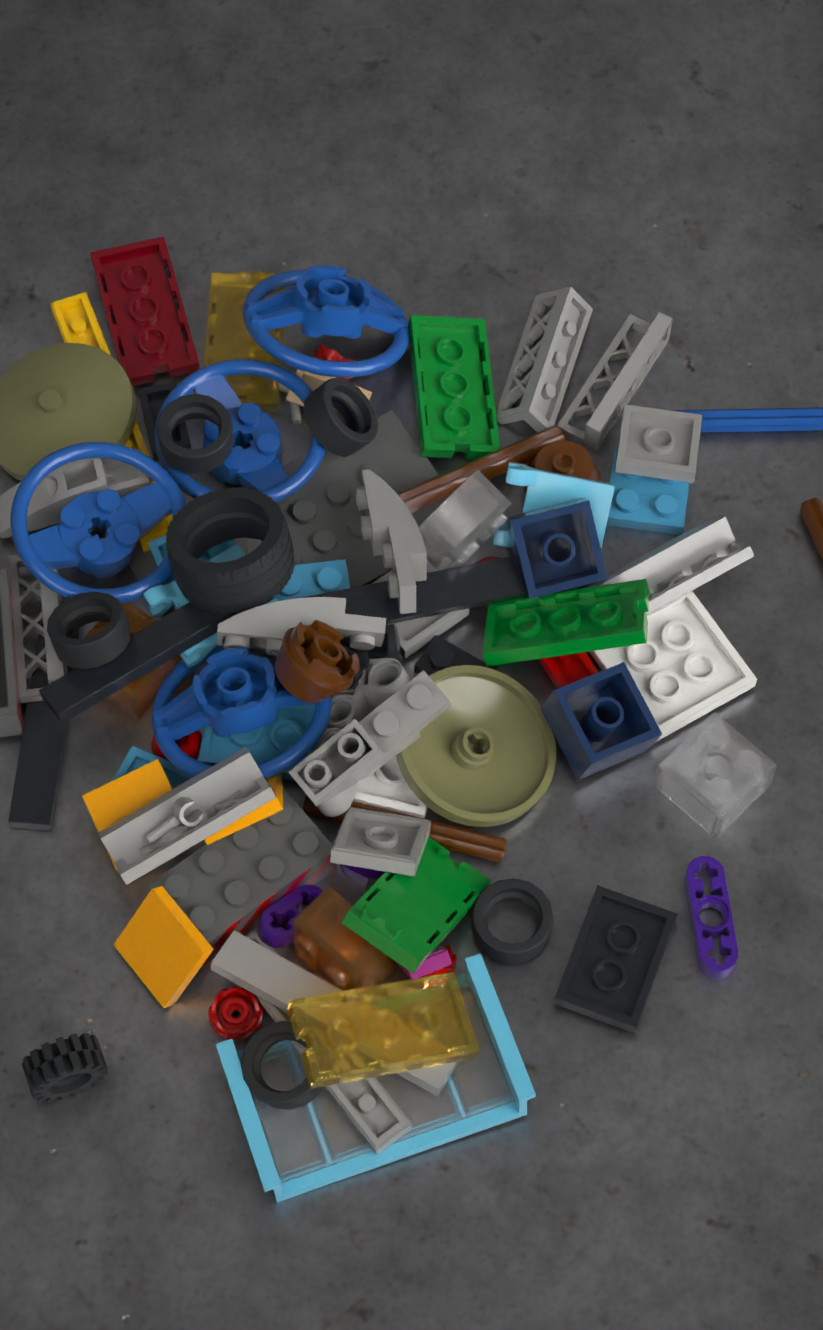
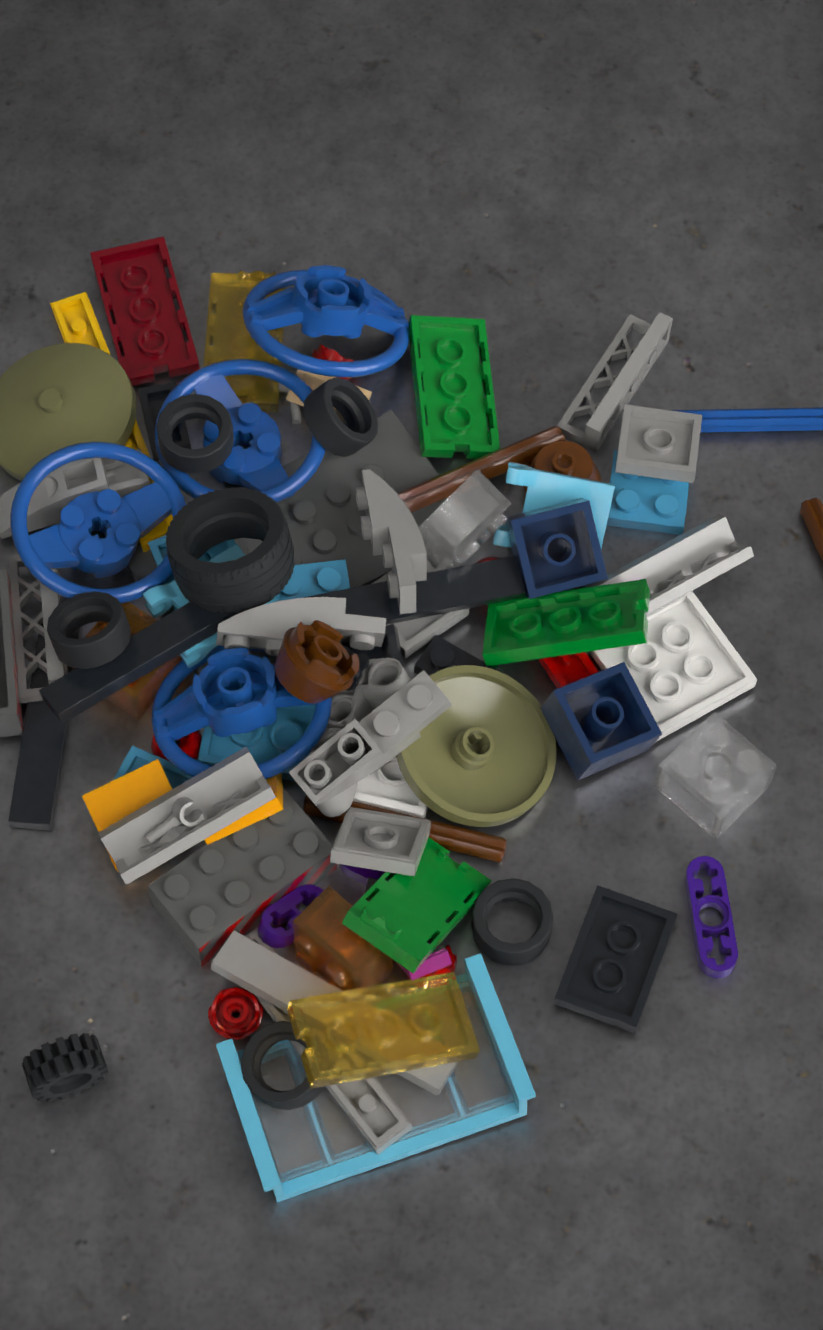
(163, 946): light orange tile -> none
(552, 359): light grey fence -> none

